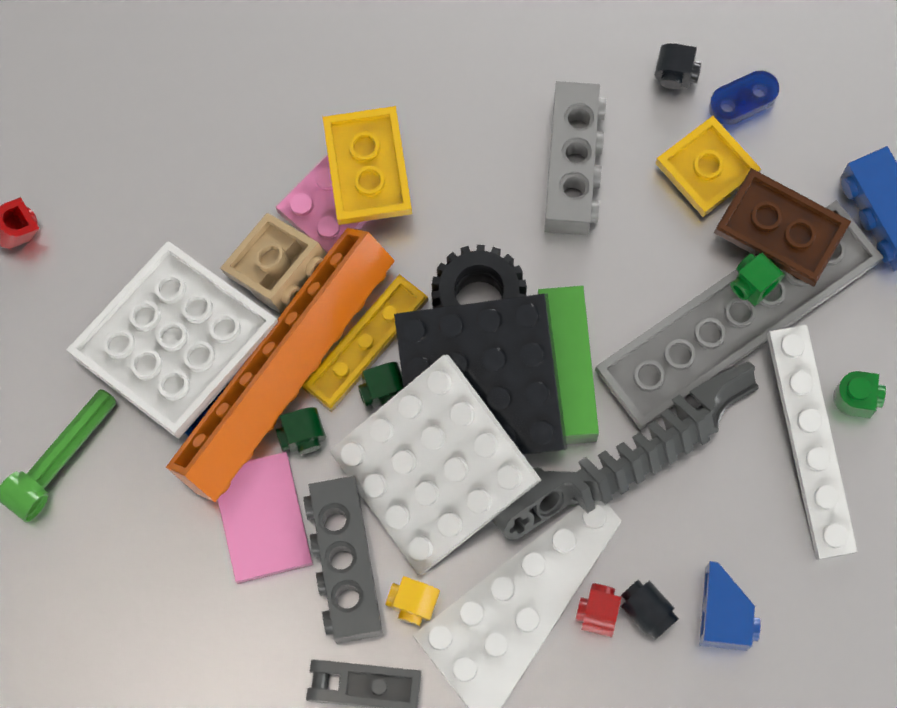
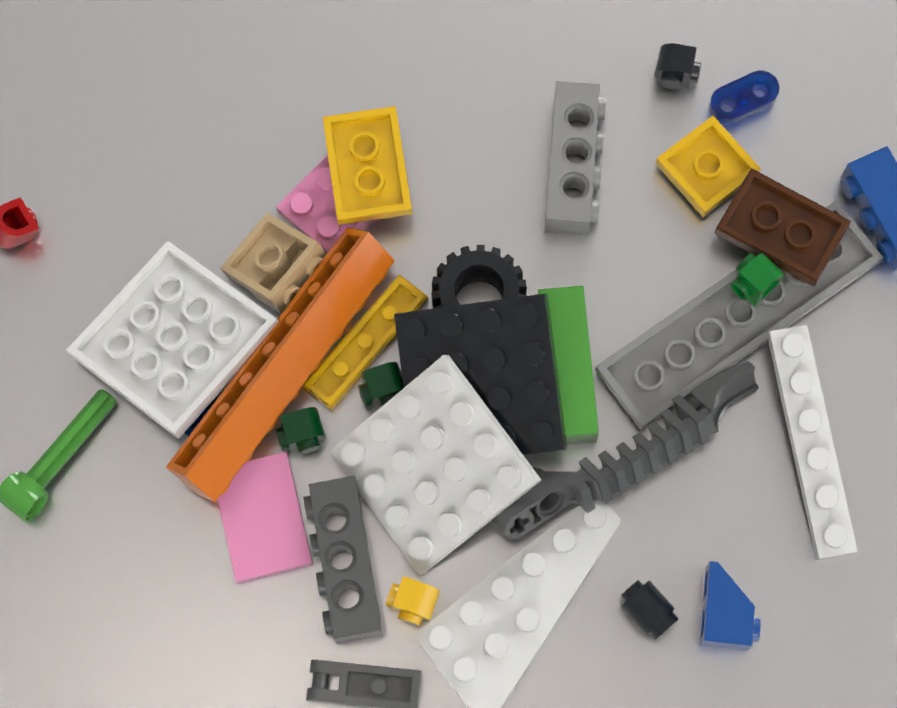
(599, 610): red plate -> none
(859, 394): green plate -> none

